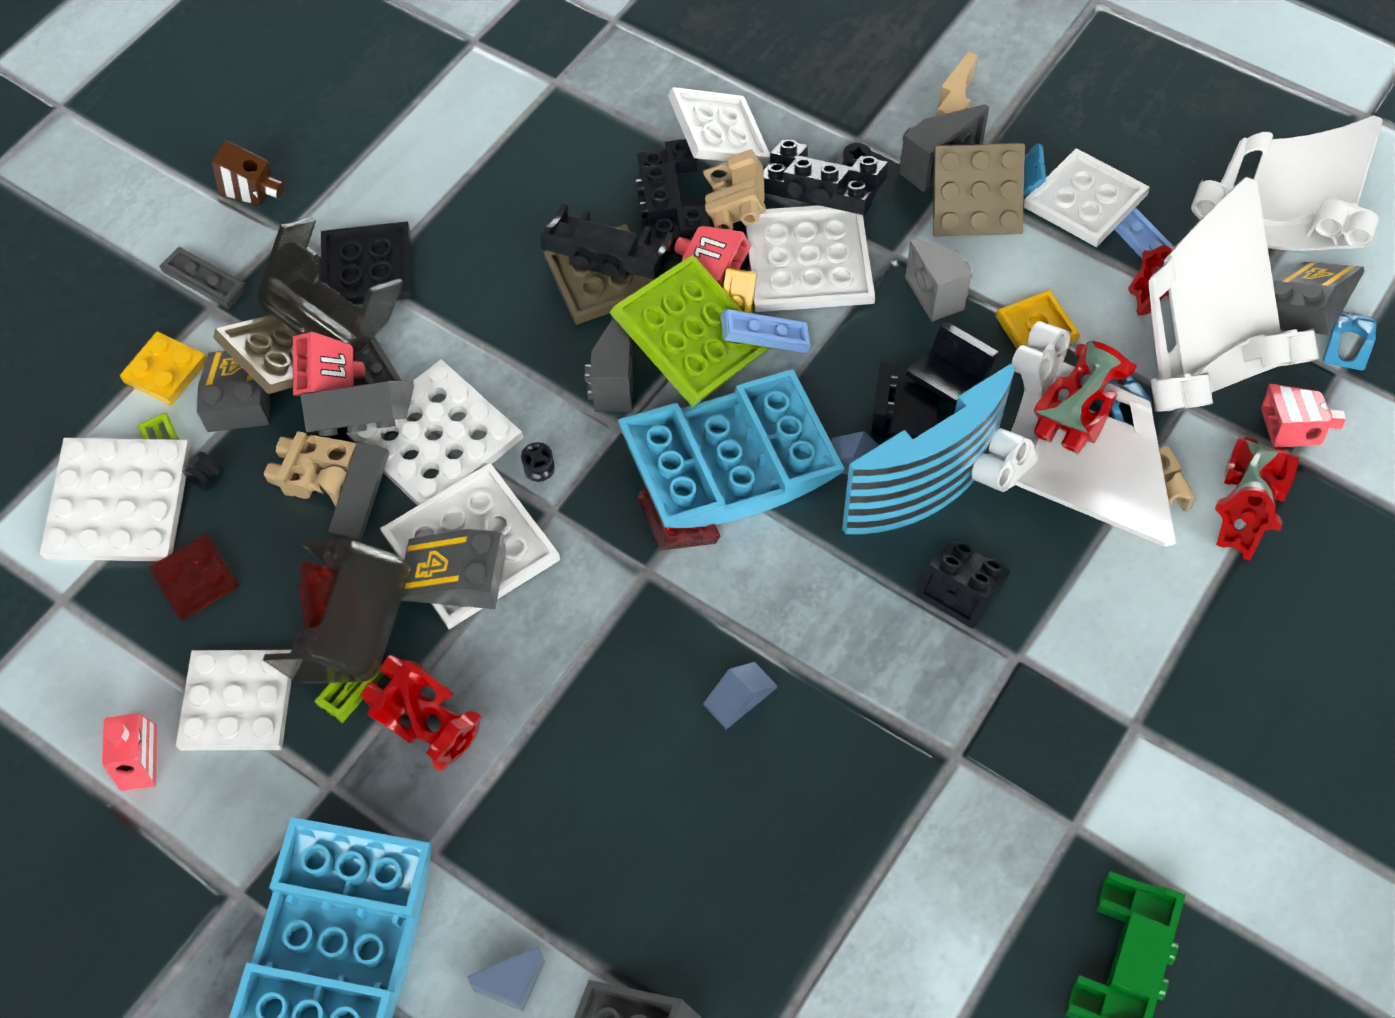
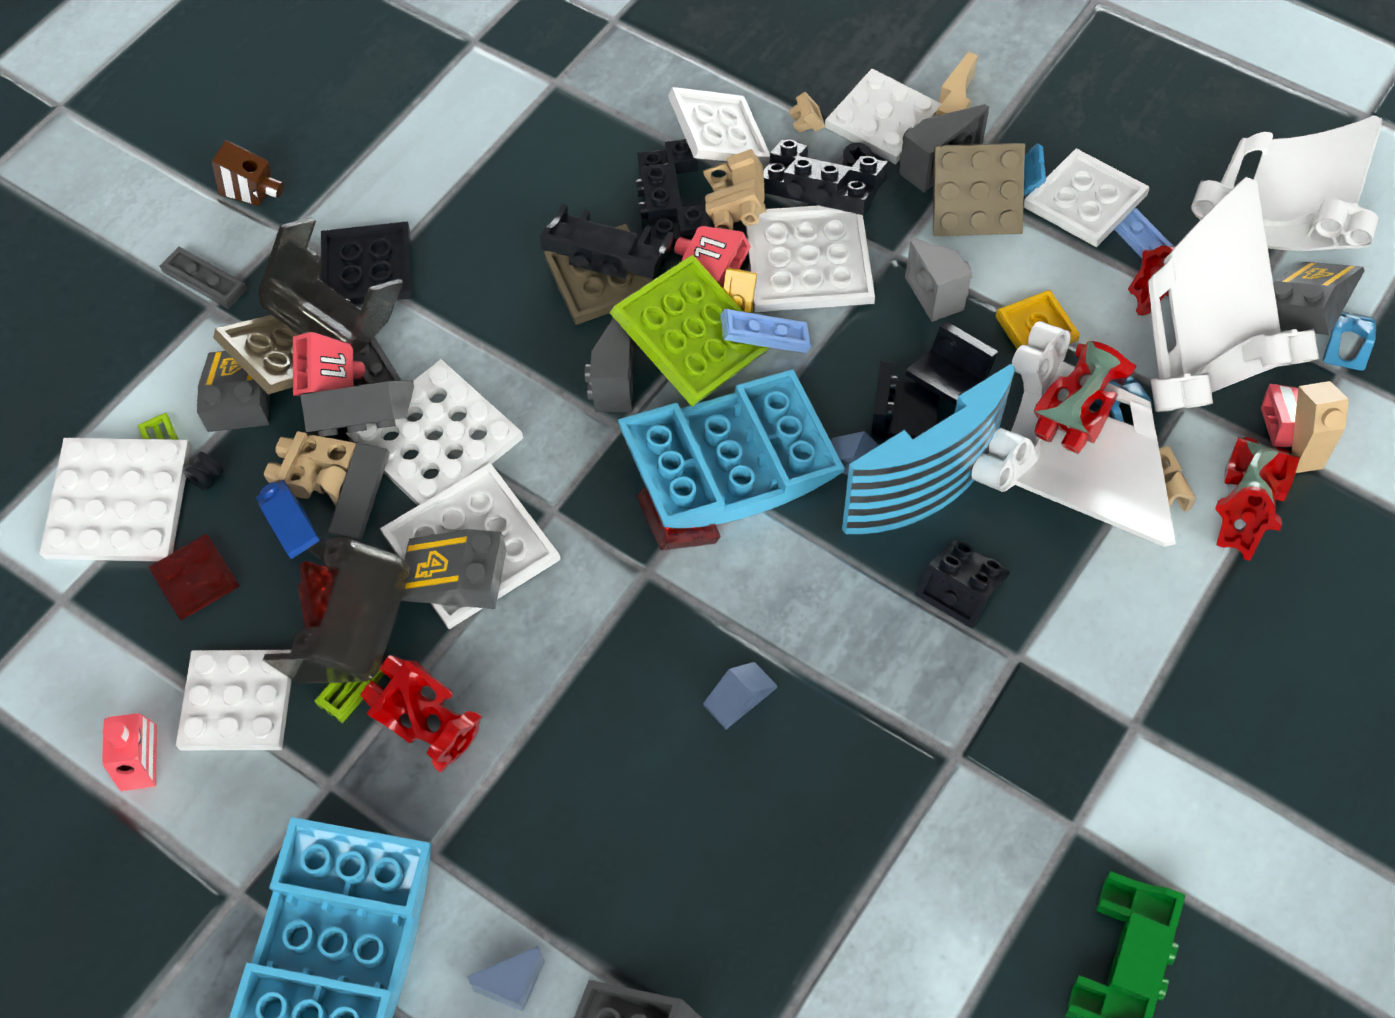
(163, 368): yellow plate -> none
(287, 518): none -> blue slope
(534, 454): black wheel -> none
(807, 114): none -> tan tile
(880, 114): none -> white plate
(1318, 424): none -> tan slope

